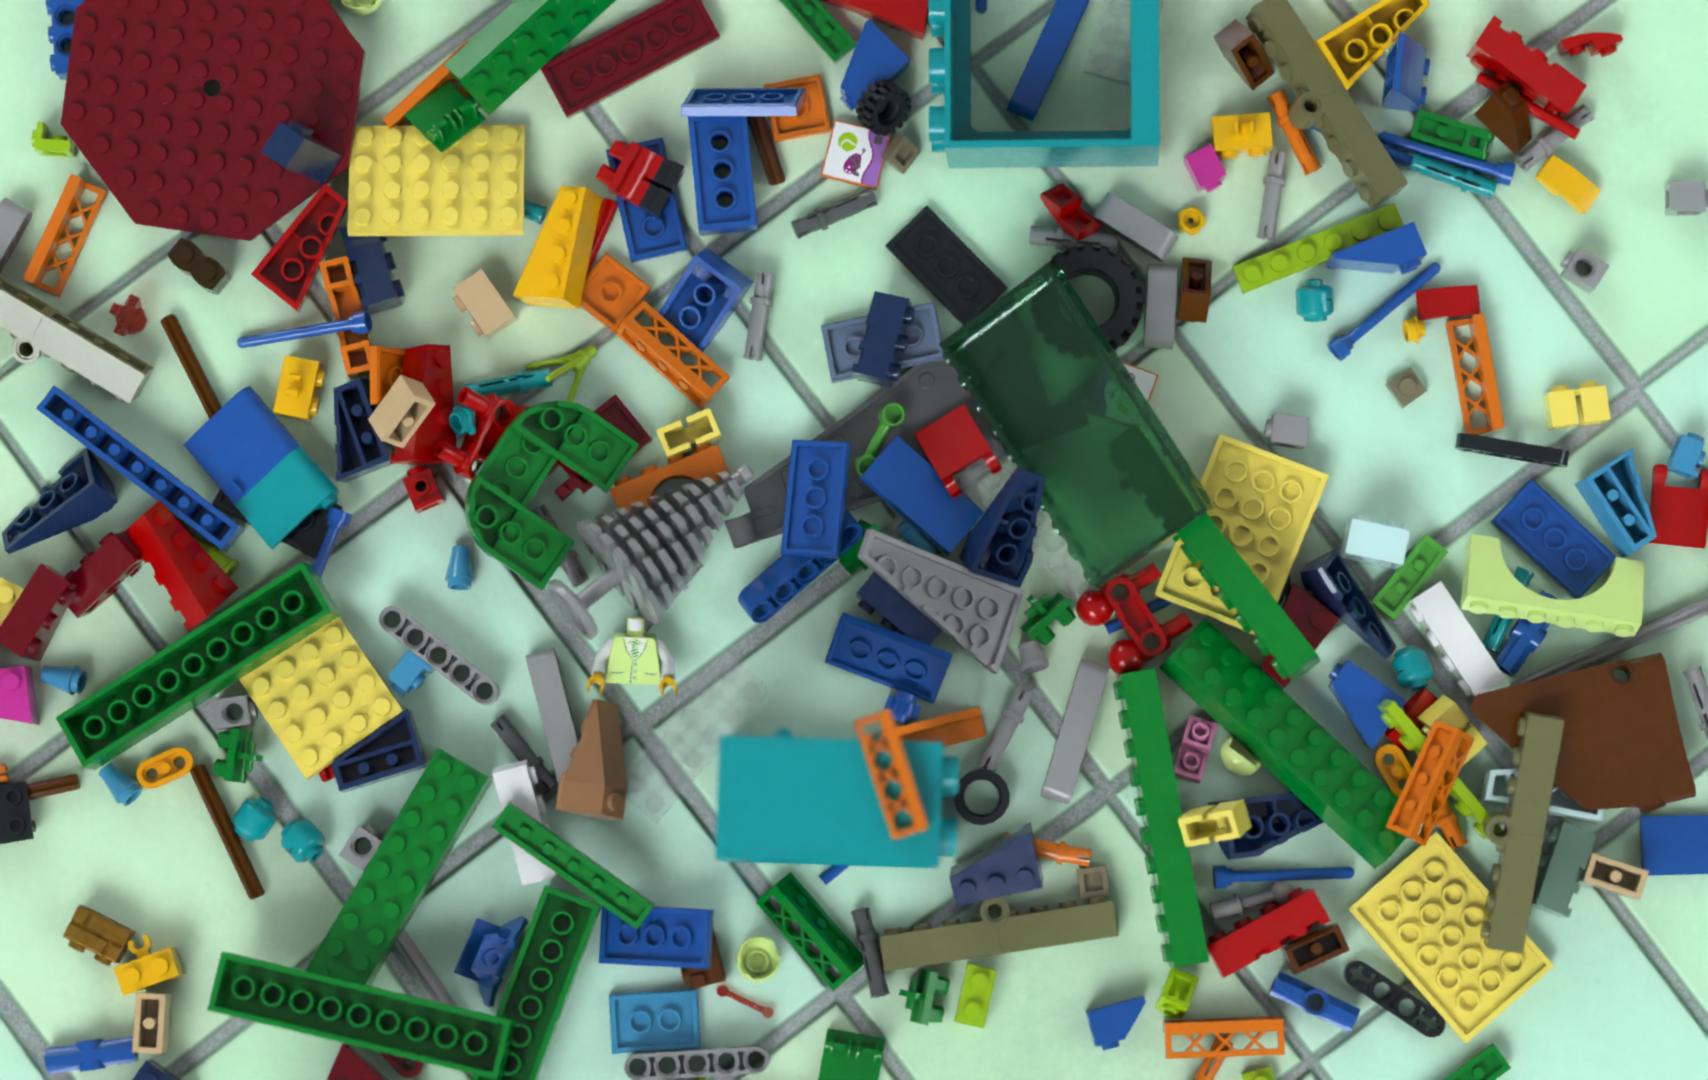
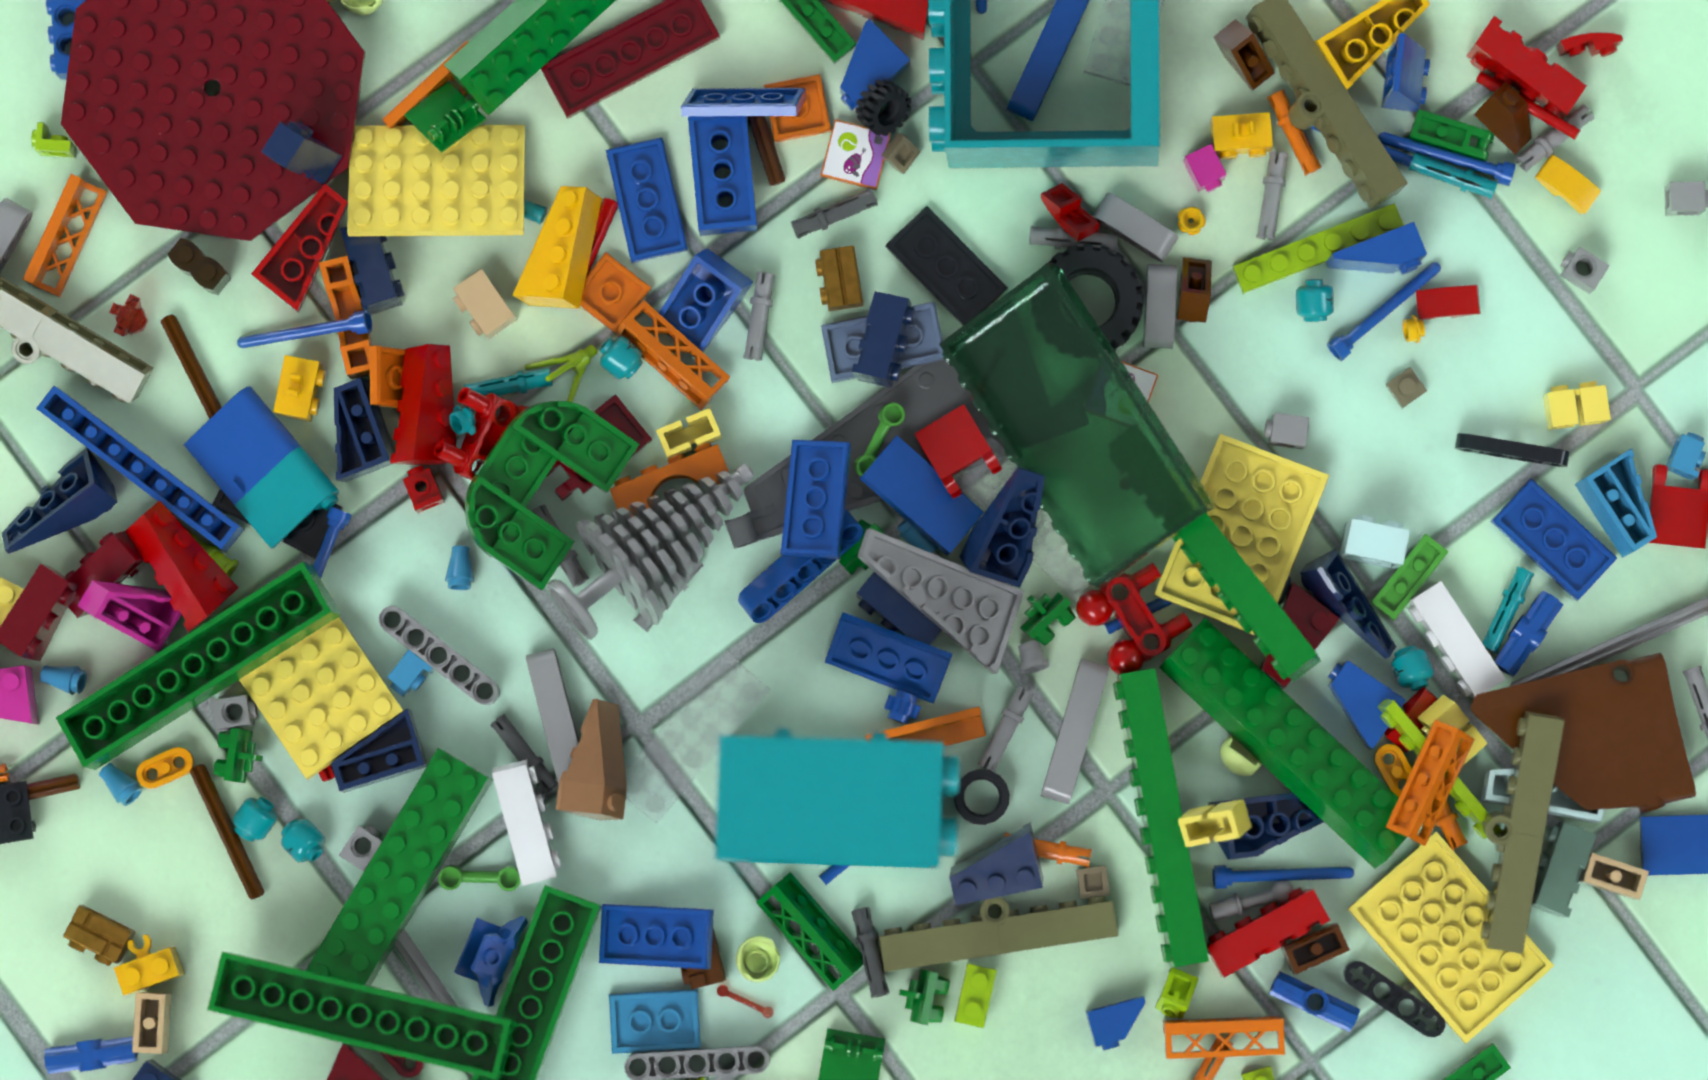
(132, 610): none -> dark pink wedge
(401, 411): tan brick -> none
(452, 876): none -> bright green bar
(573, 865): green plate -> none
(620, 357): none -> teal head
(634, 171): red hips -> none
(634, 659): torso -> none
(840, 278): none -> pearl gold brick
(902, 769): orange fence -> none
(1194, 749): bright pink slope -> none
(1486, 374): orange fence -> none
(1494, 590): yellowish green arch -> none

